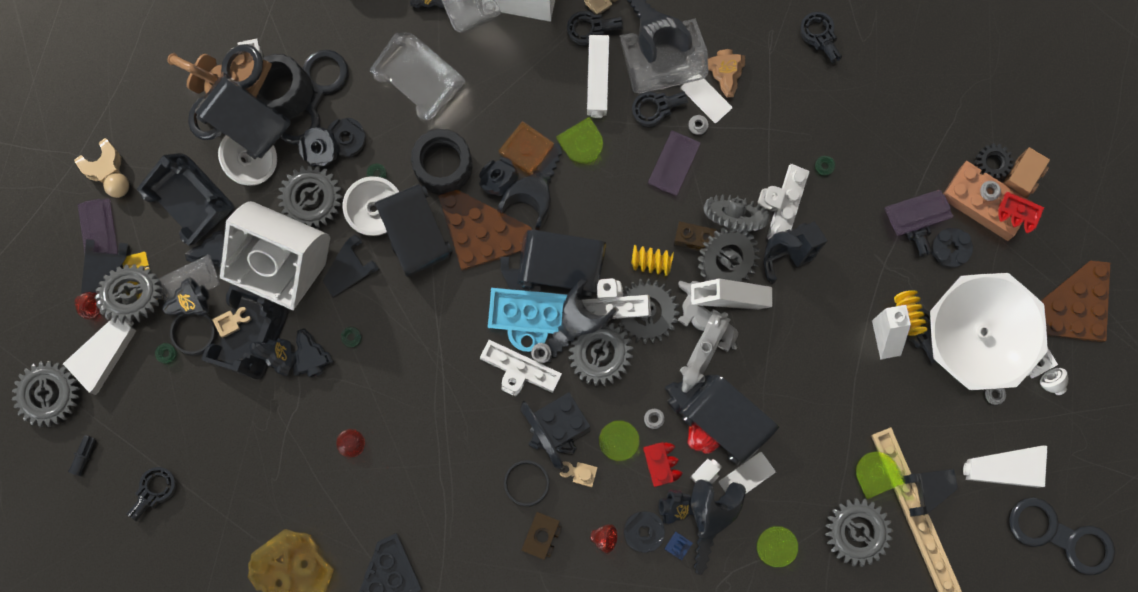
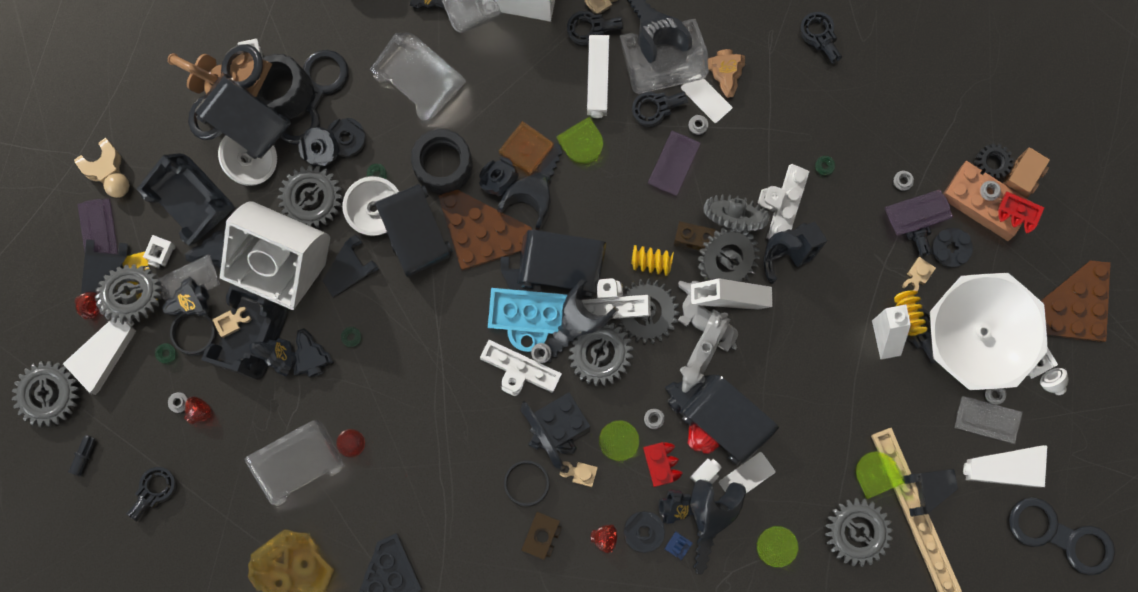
(154, 247): none -> white brick
(171, 402): none -> light grey plate
(196, 410): none -> clear red brick
(294, 461): none -> clear windscreen
(907, 176): none -> light grey plate
(920, 273): none -> tan plate
(988, 419): none -> clear piece

